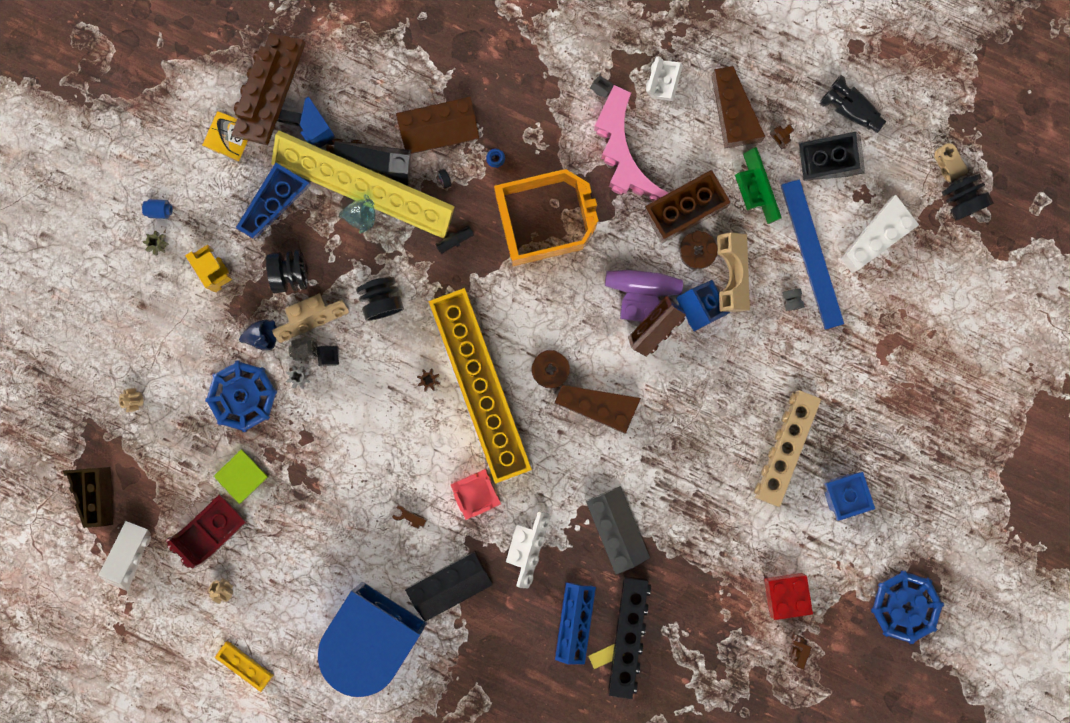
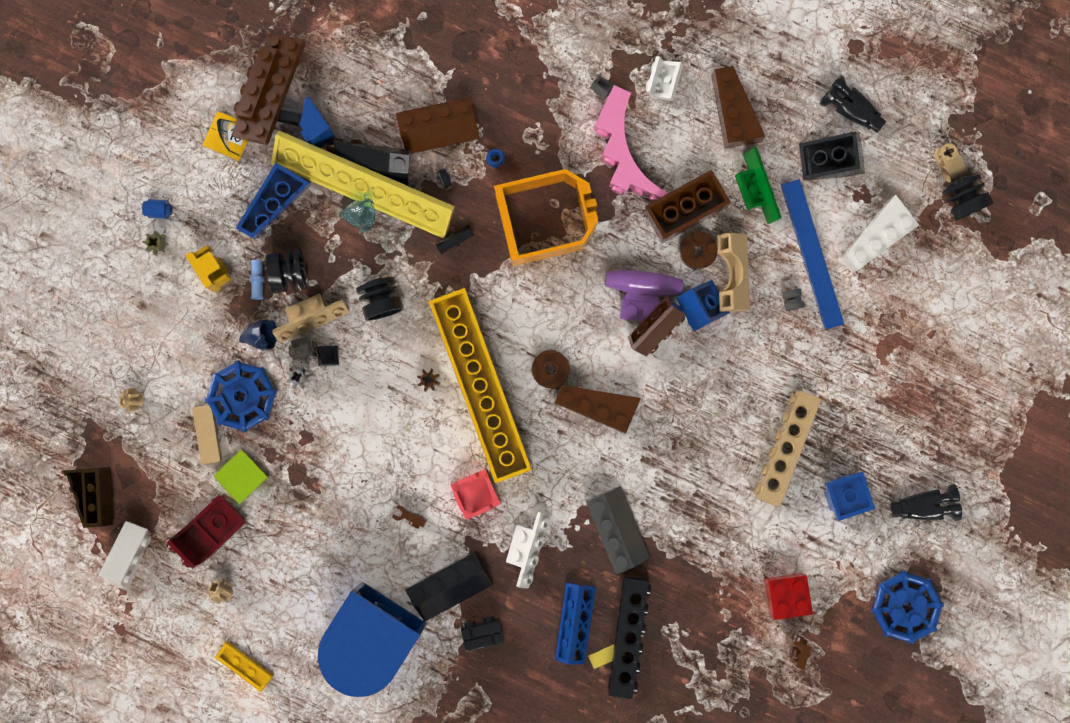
(206, 435): none -> tan tile
(257, 279): none -> light blue pin
(482, 634): none -> black brick
(782, 136): reddish brown plate -> none
(927, 505): none -> black piece

